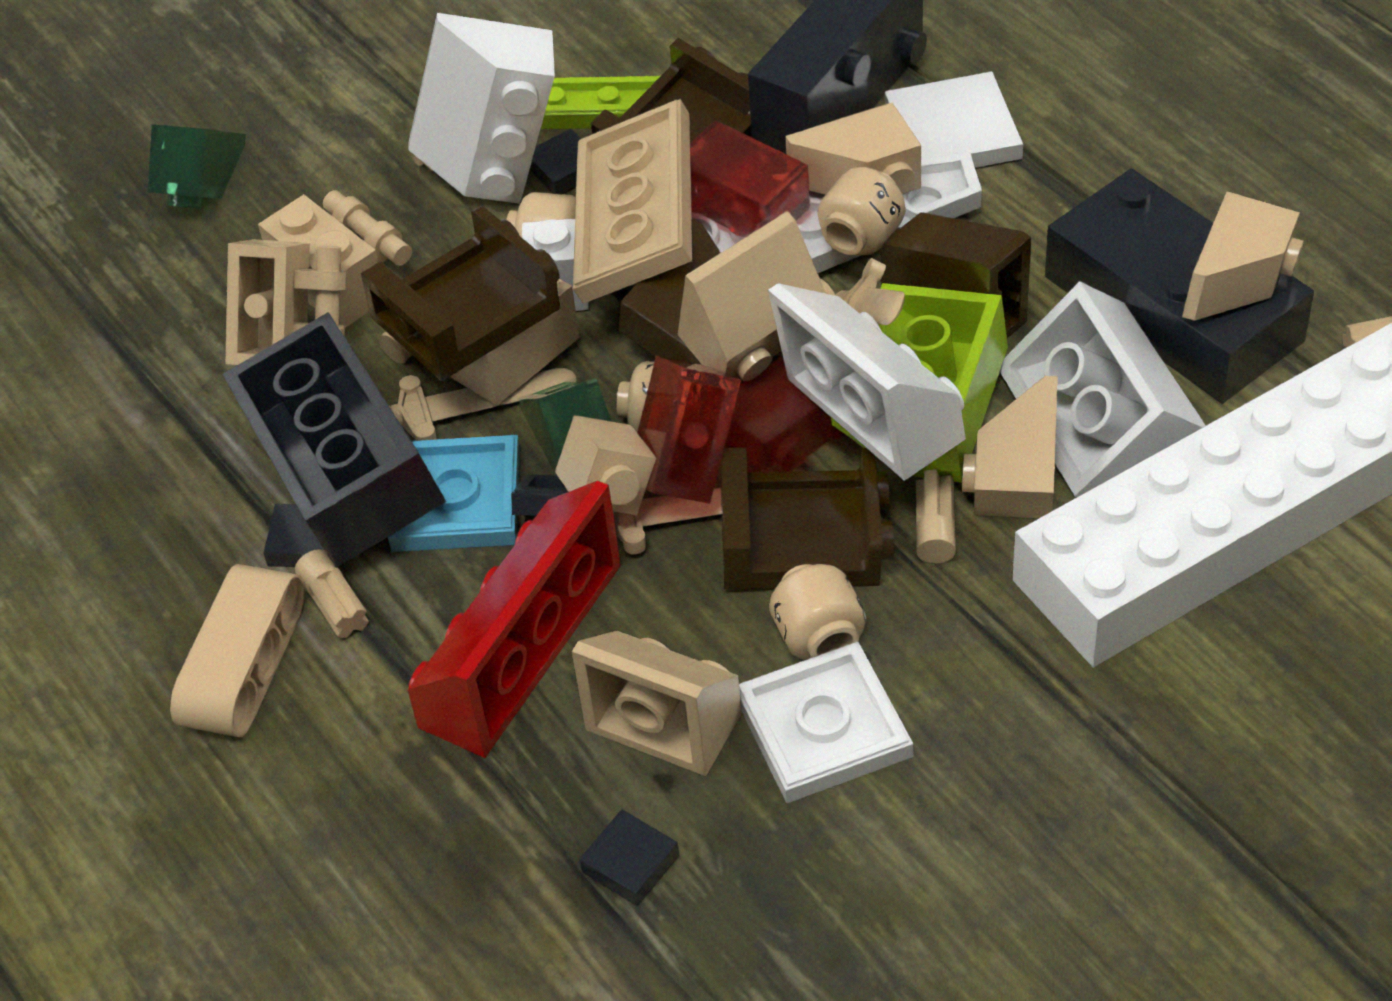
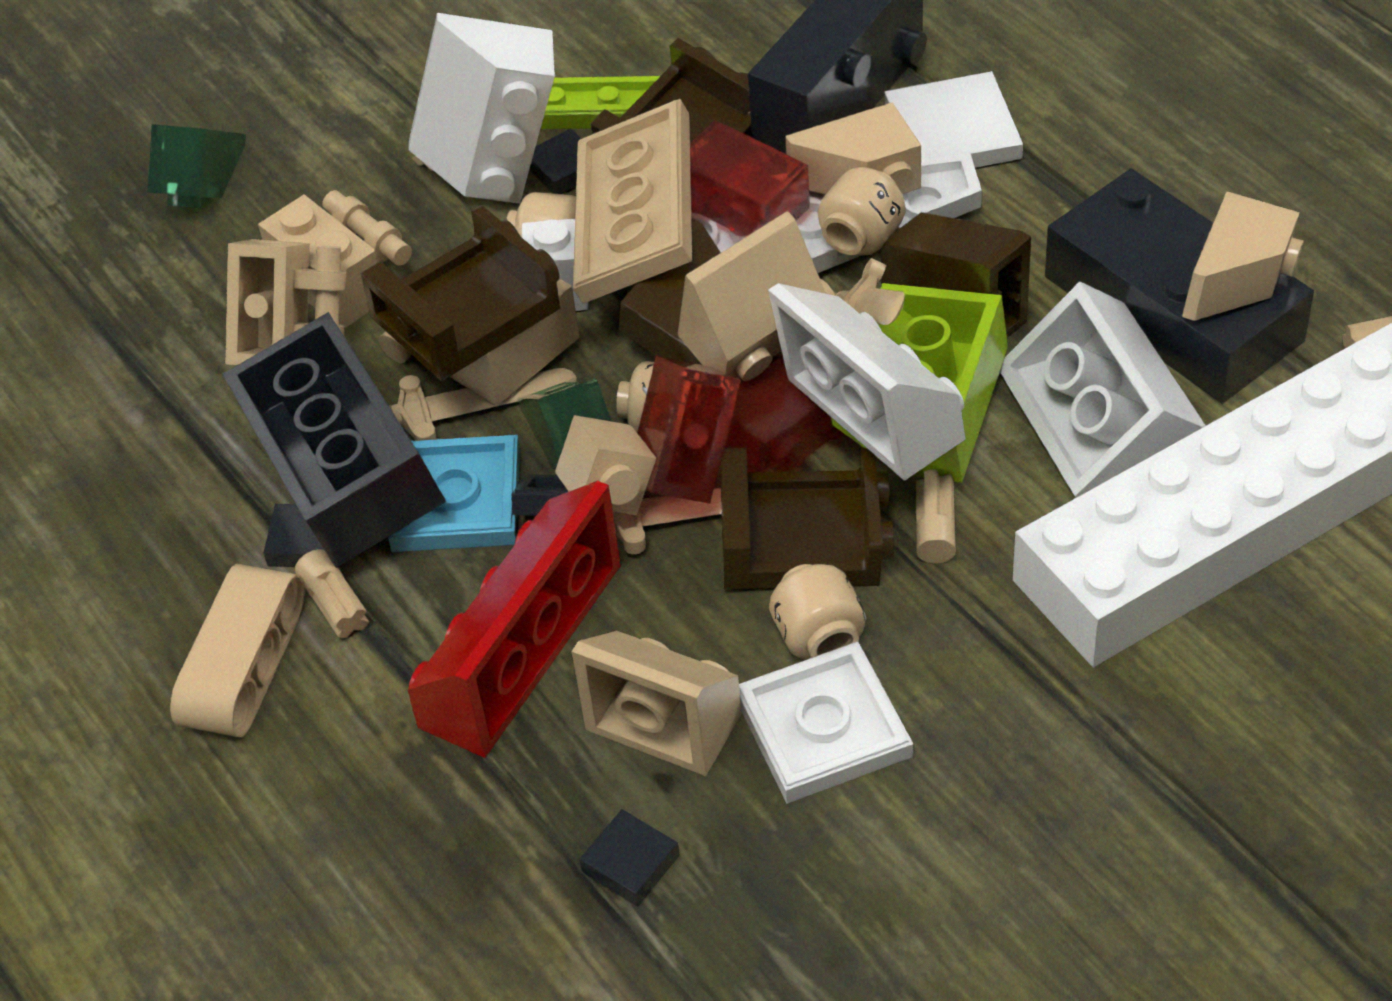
(1016, 457): tan slope -> none

